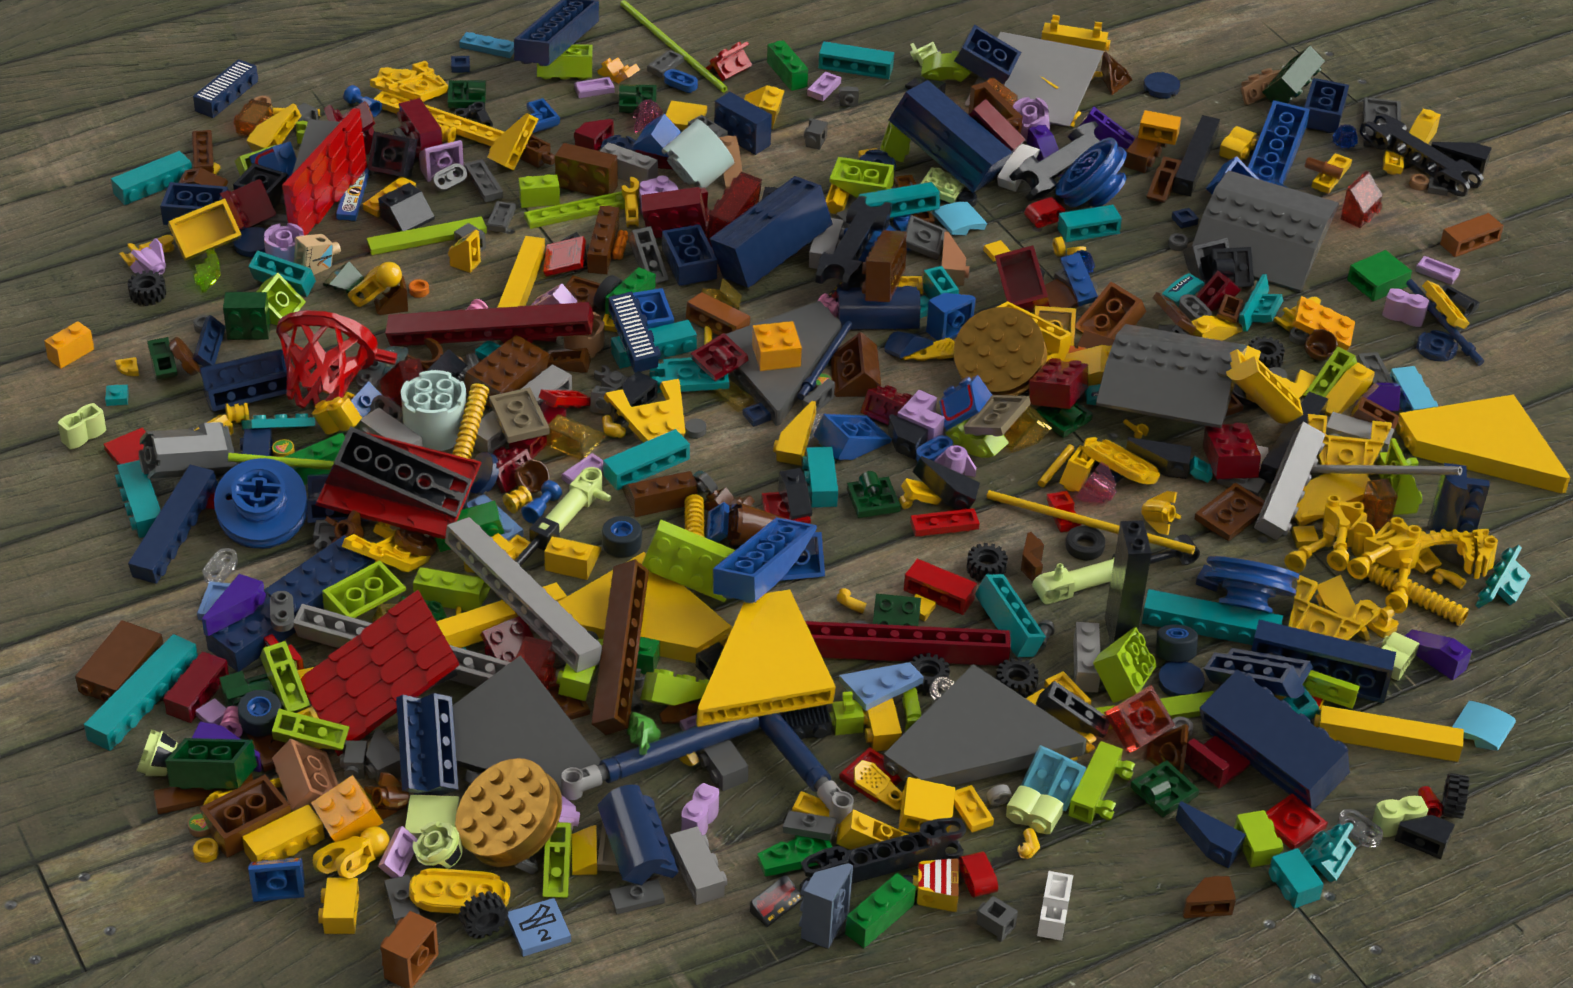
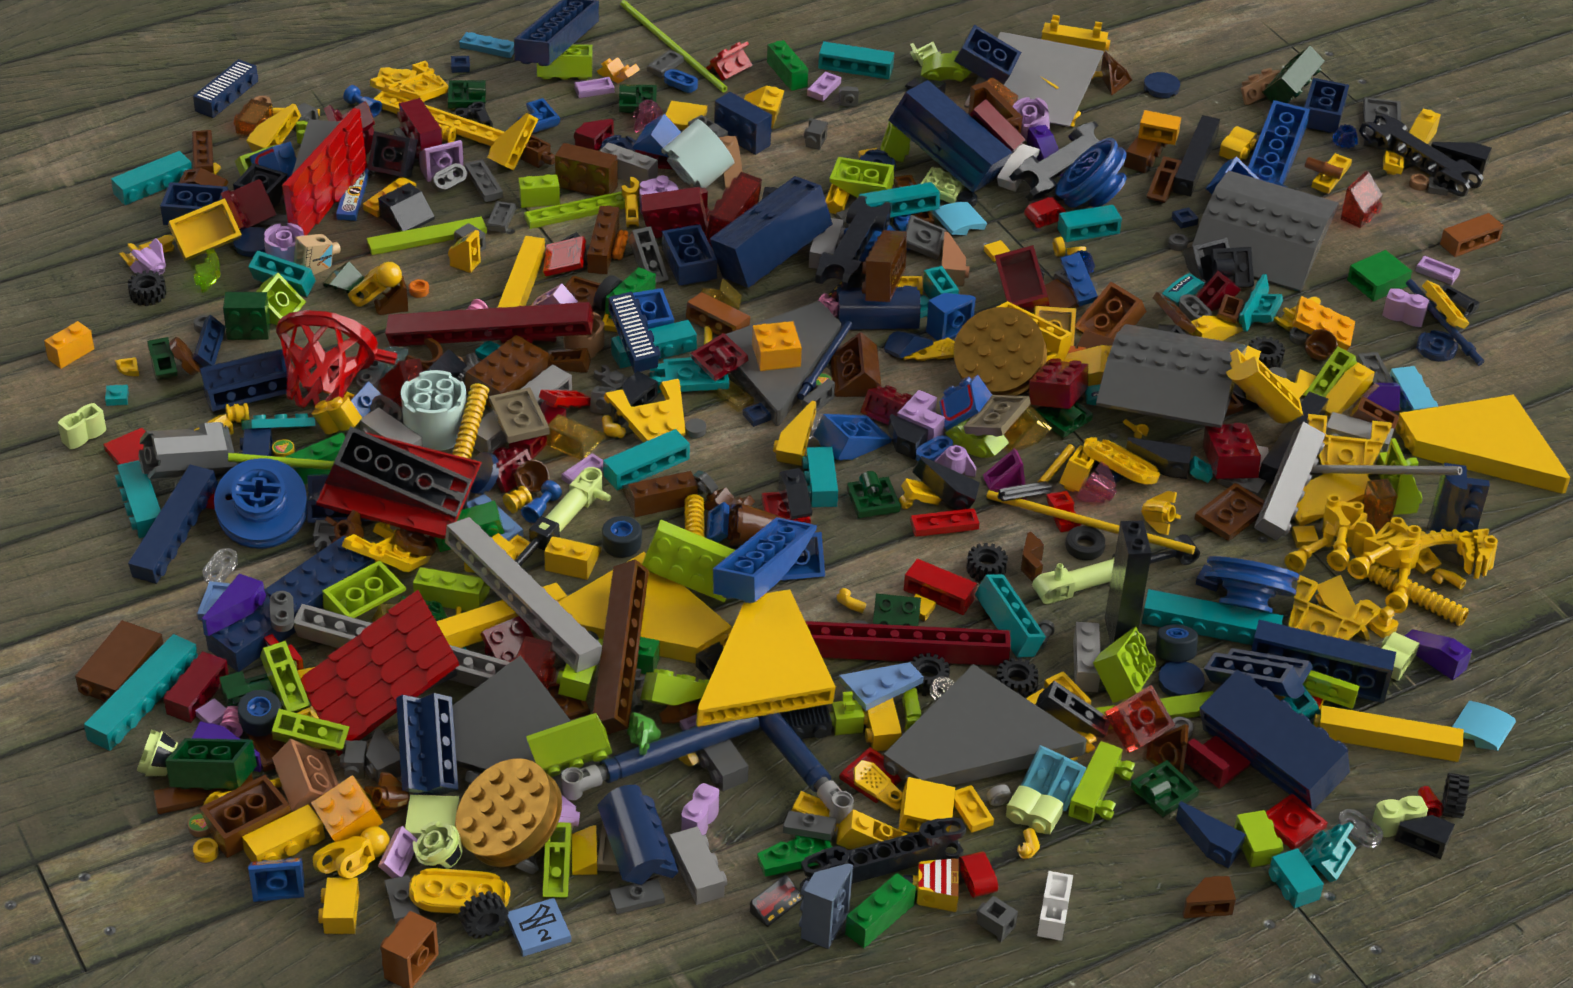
(570, 745): none -> lime slope
(1006, 473): none -> magenta slope
(1024, 491): none -> axle
(1108, 128): dark purple slope -> none
(1507, 580): teal bracket -> none

